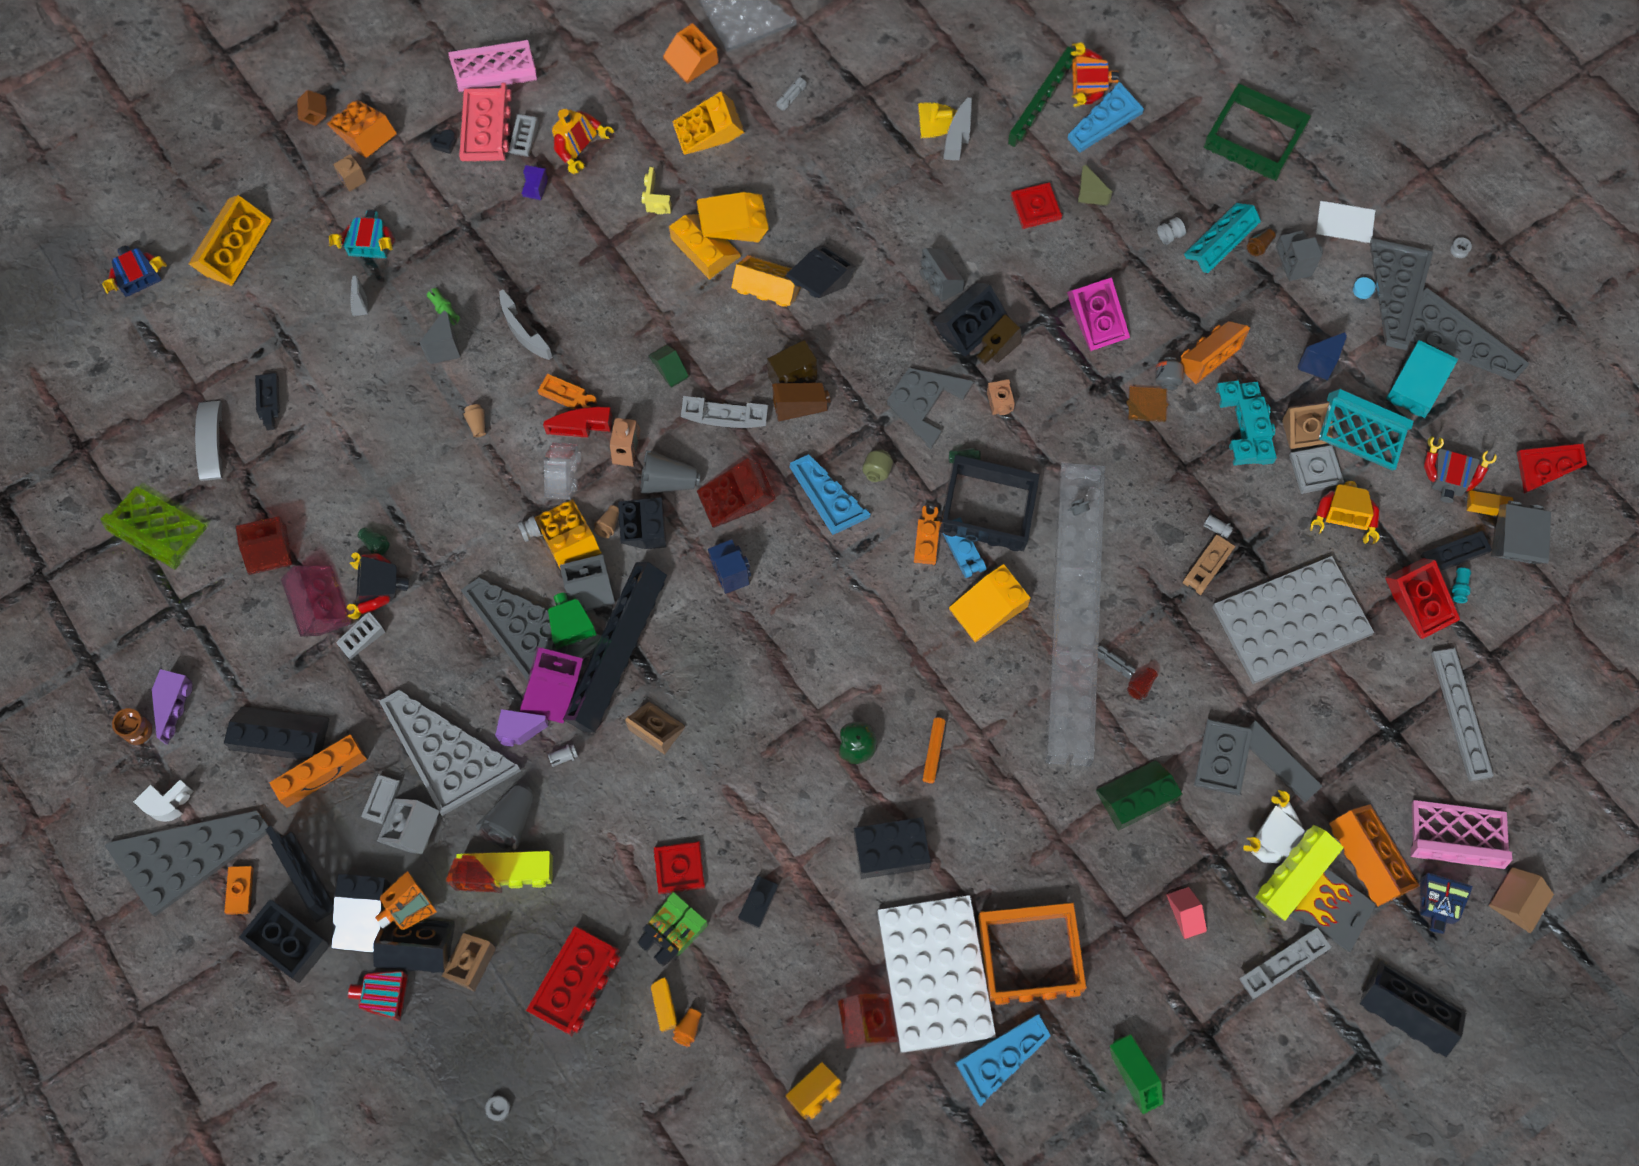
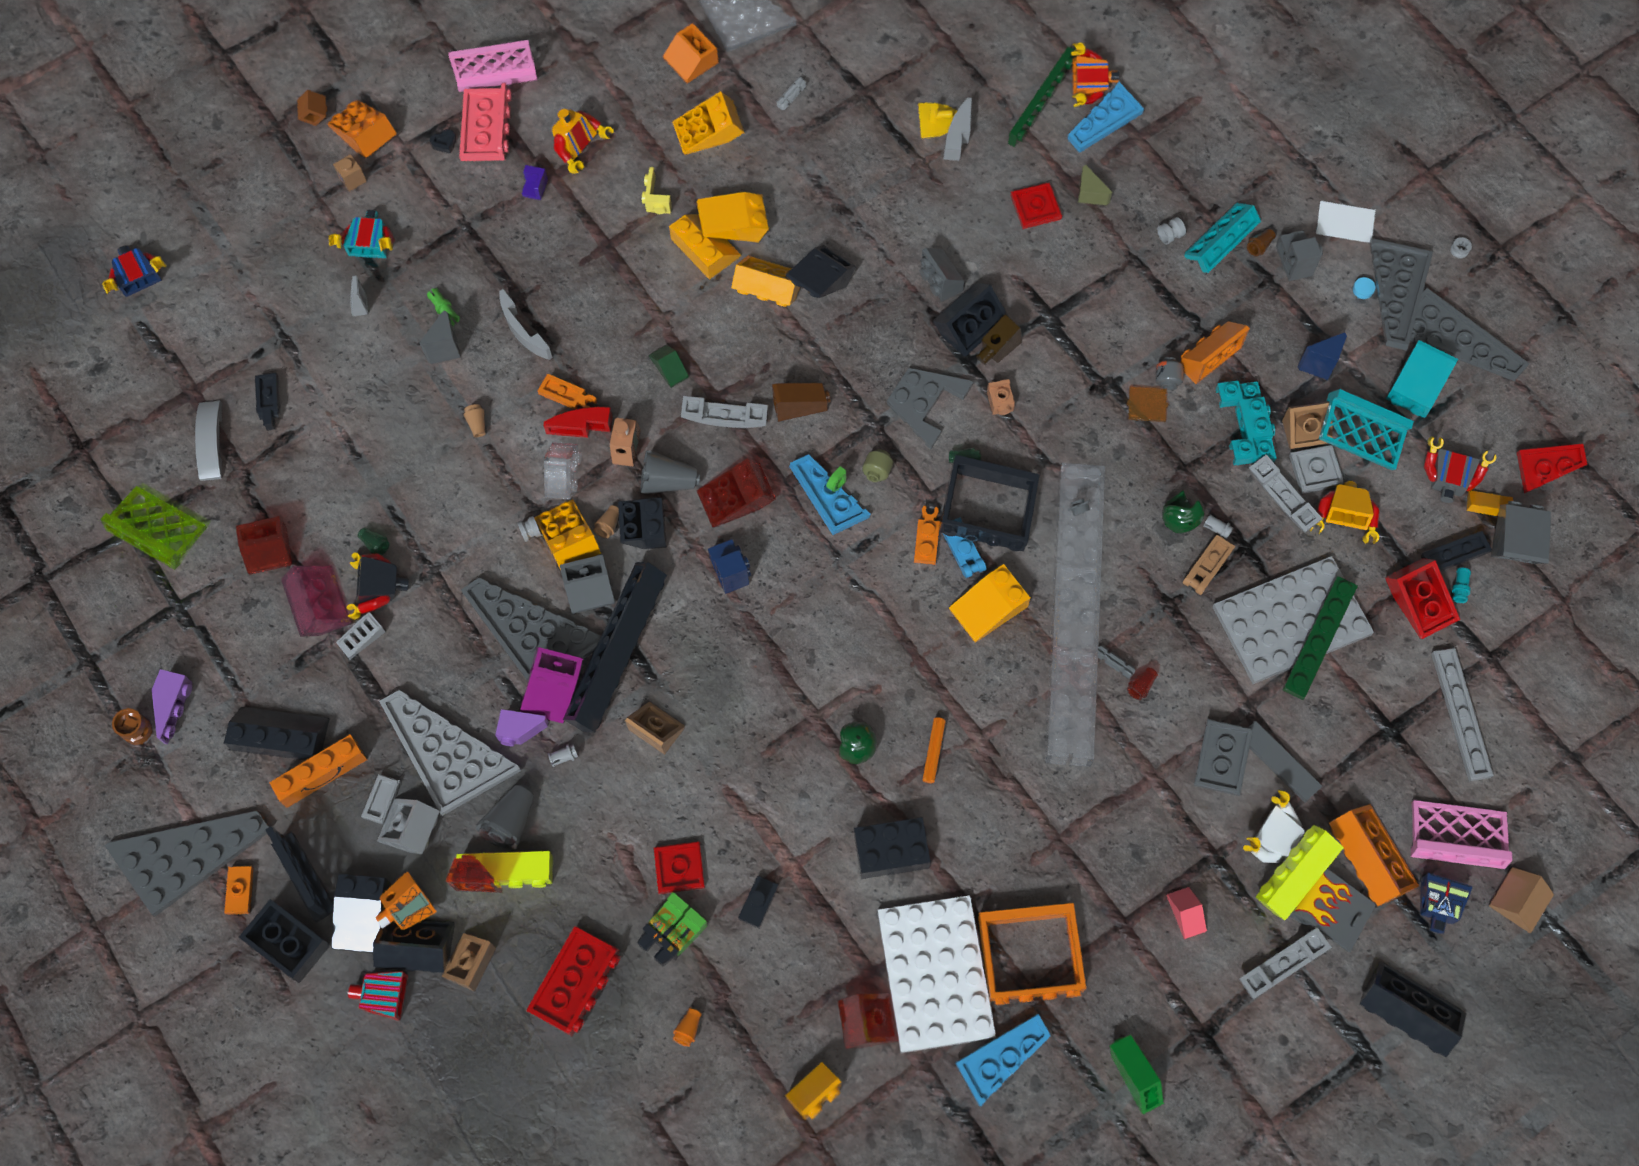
(164, 806): white brick -> none
(230, 241): light orange slope -> none
(498, 1108): light grey tile -> none
(522, 120): light grey slope -> none
(569, 622): green torso -> none
(664, 1005): light orange slope -> none
(793, 365): dark brown brick -> none
(837, 479): none -> bright green tile
(1099, 314): dark pink slope -> none
(1139, 794): dark green slope -> none
(1180, 516): none -> dark green piece
(1265, 106): dark green window -> none
(1284, 494): none -> light grey slope
(1320, 638): none -> dark green plate

